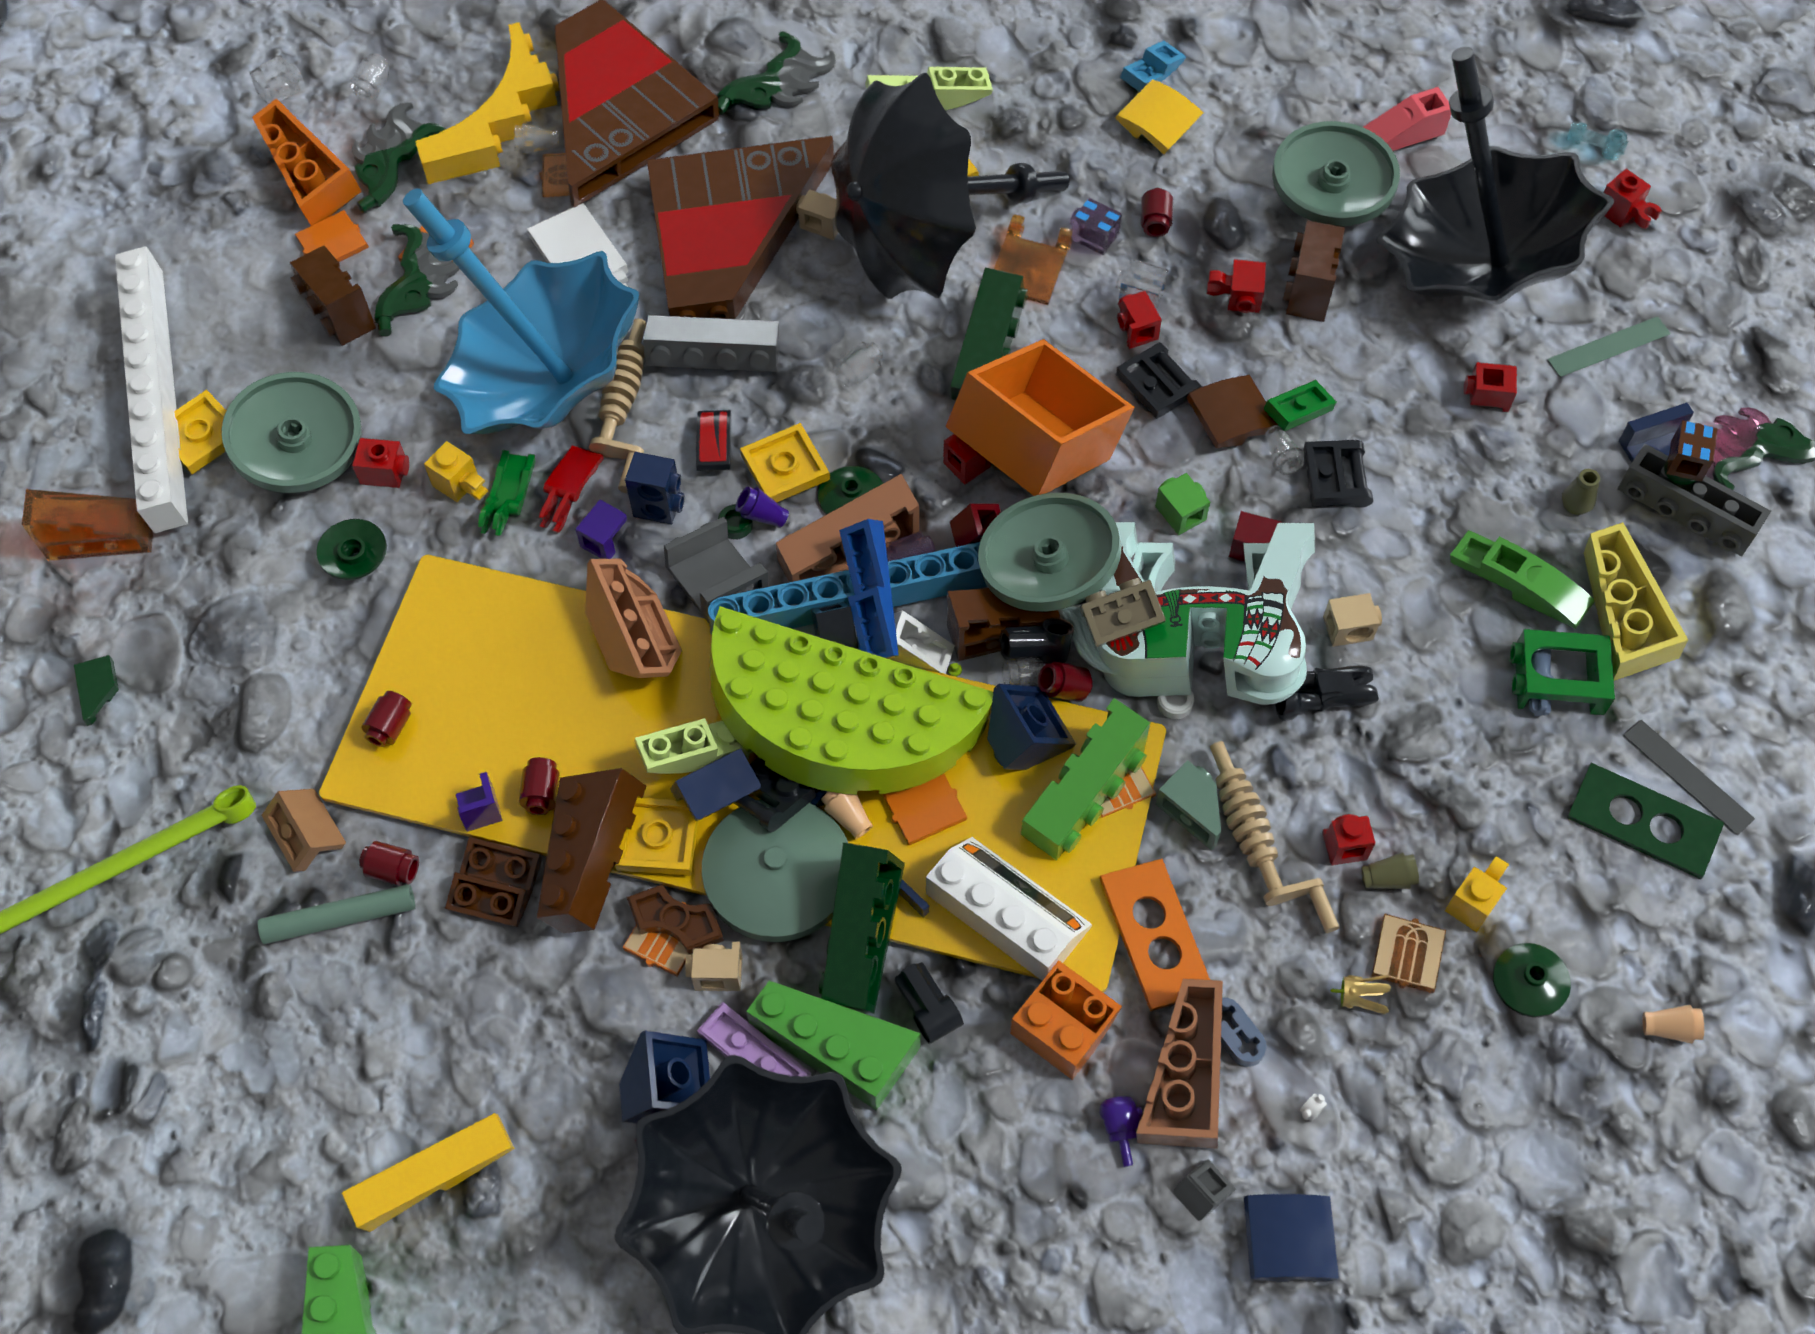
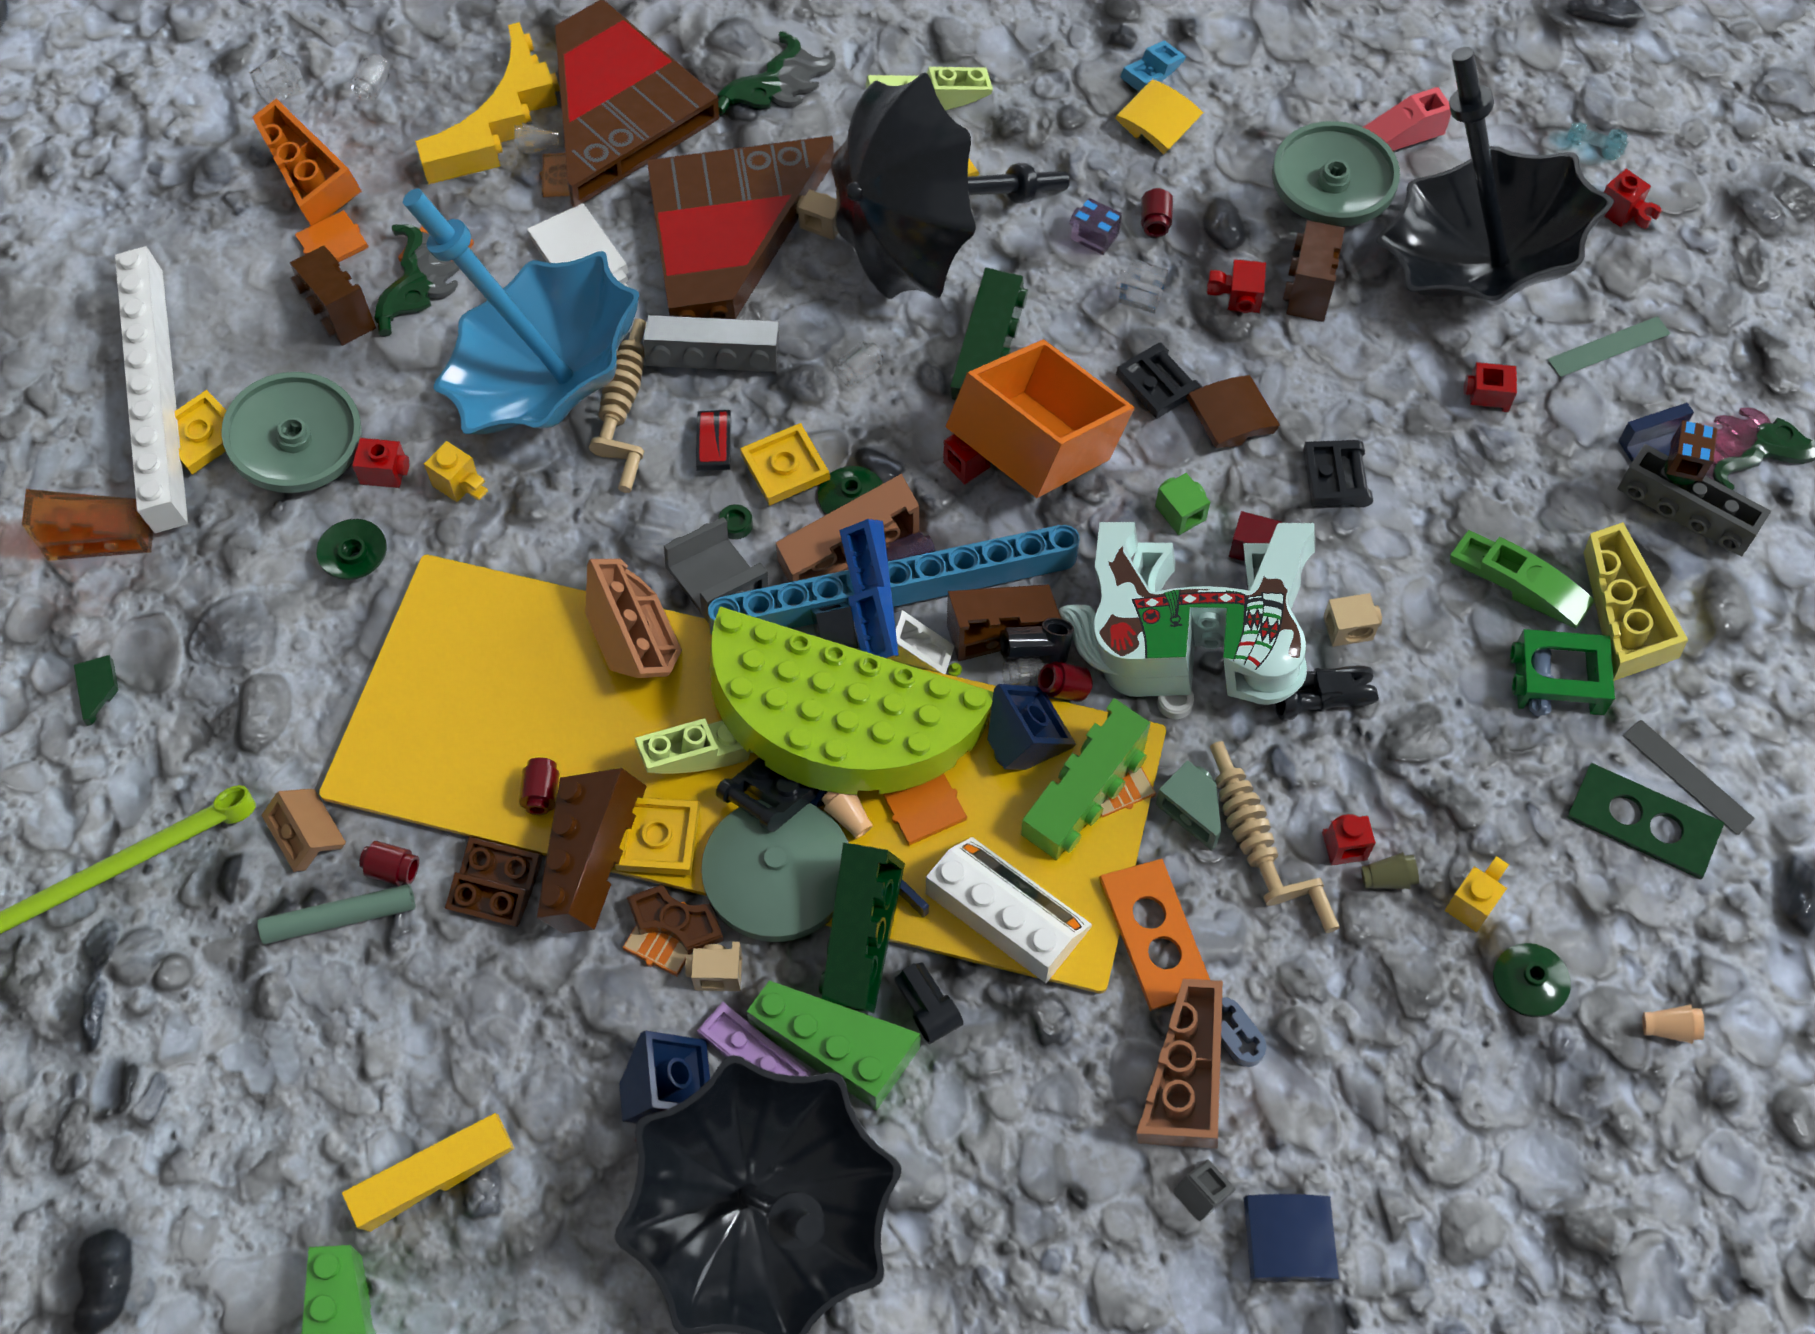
(385, 151): dark green piece -> none
(386, 719): dark red brick -> none
(479, 805): dark purple panel -> none
(507, 491): green arm -> none
(567, 483): red arm -> none
(599, 528): dark purple panel -> none
(654, 488): dark blue brick -> none
(716, 785): dark blue panel -> none
(759, 507): dark purple cone -> none
(972, 523): dark red brick -> none
(1035, 261): clear orange flag -> none
(1049, 551): sand green dish -> none
(1064, 1019): orange slope -> none
(1121, 1121): dark purple piece -> none
(1122, 612): dark tan bracket -> none
(1138, 319): red brick -> none
(1284, 451): clear cone -> none
(1300, 405): green plate -> none
(1313, 1107): white piece -> none
(1355, 986): pearl gold piece -> none
(1409, 953): piece -> none
(1582, 492): olive cone -> none

